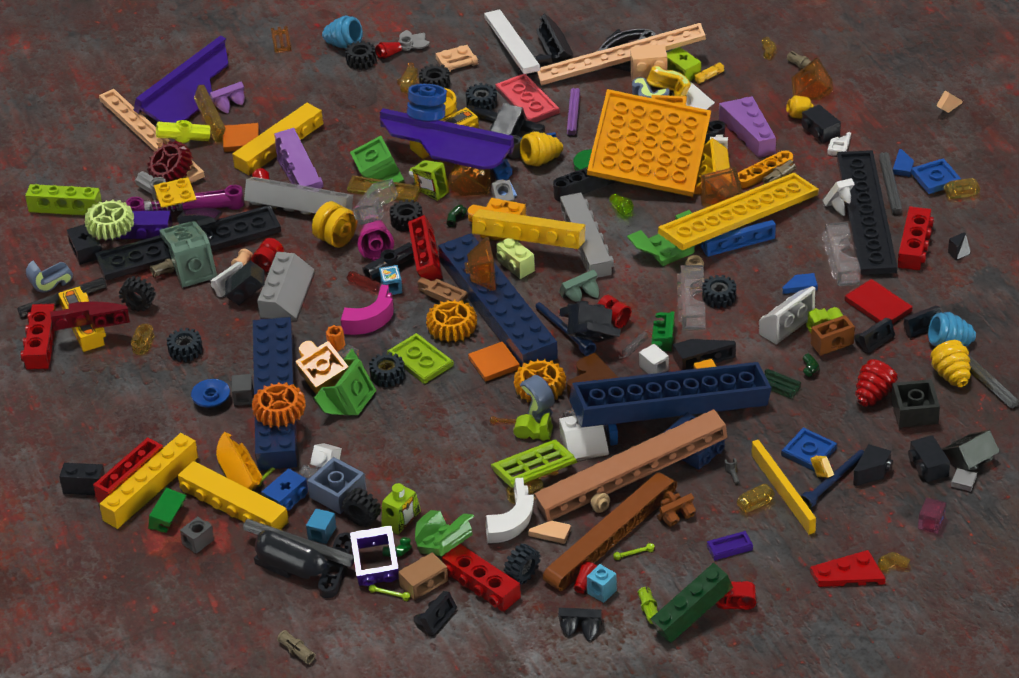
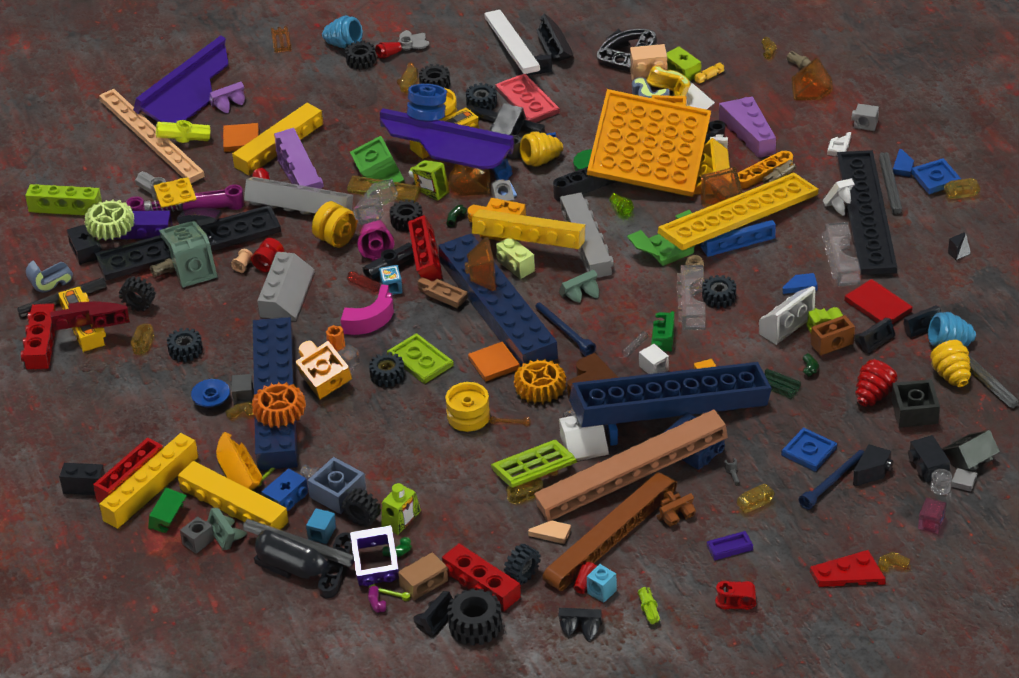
(170, 161): dark red gear -> none
(209, 113): clear yellow tile -> none
(218, 282): white tile -> none
(222, 528): none -> sand green tile
(238, 409): none -> clear yellow arm
(244, 283): black brick -> none
(289, 642): dark tan pin -> none
(323, 453): white brick -> none
(350, 392): bright green piece -> none
(373, 597): none -> magenta arm
(436, 536): bright green piece -> none
(451, 320): light orange gear -> none
(457, 58): light nougat plate -> none
(462, 618): none -> black tyre
(467, 406): none -> yellow wheel
(510, 524): white arch -> none
(527, 427): lime leg -> none
(541, 396): sand blue animal -> none
(573, 111): medium lavender axle -> none
(589, 321): black bracket -> none
(600, 502): tan plate -> none
(617, 54): light nougat plate -> none
(620, 312): red wheel -> none
(649, 547): lime hinge -> none
(692, 602): dark green brick -> none
(698, 350): black slope -> none
(783, 487): yellow tile -> none
(797, 105): yellow head -> none
(821, 123): black brick -> none
(822, 466): yellow tile -> none
(865, 117): none -> light grey brick
(915, 238): red brick -> none
(941, 481): none -> clear wheel
(948, 102): light nougat tile -> none

